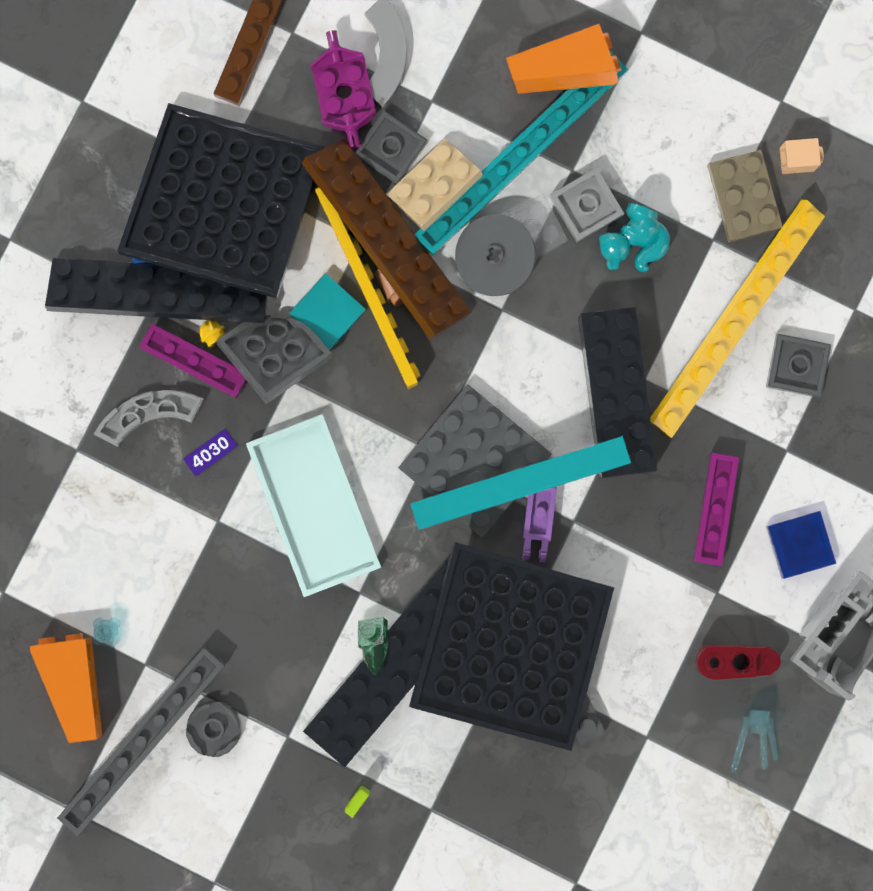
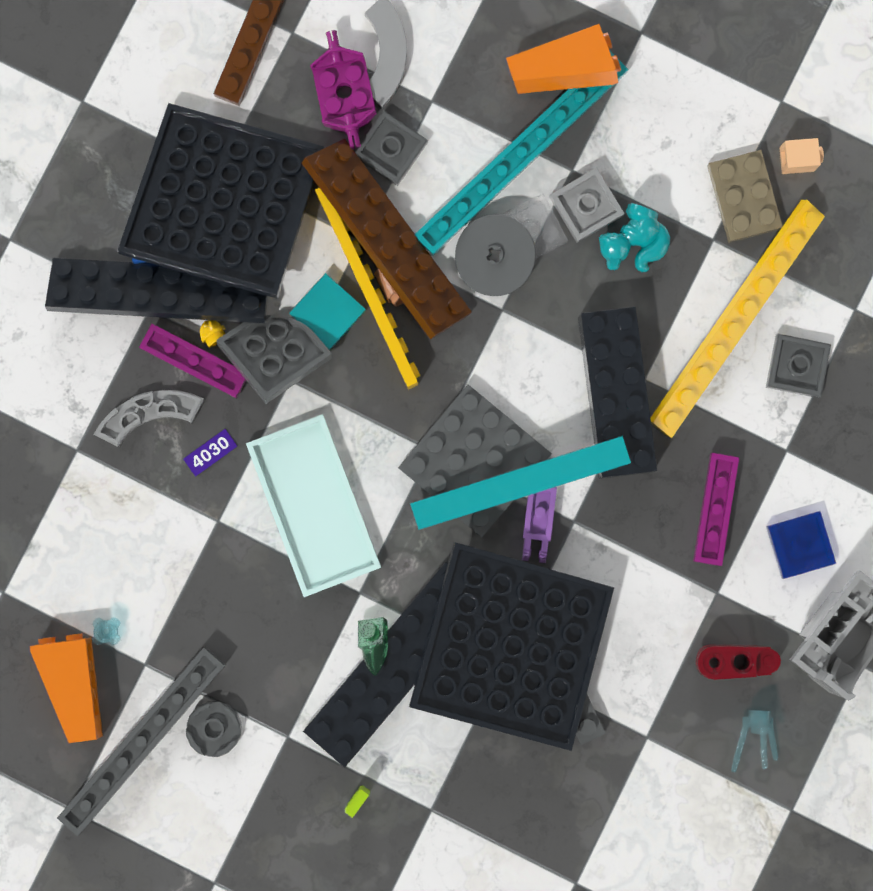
(434, 184): tan plate -> none

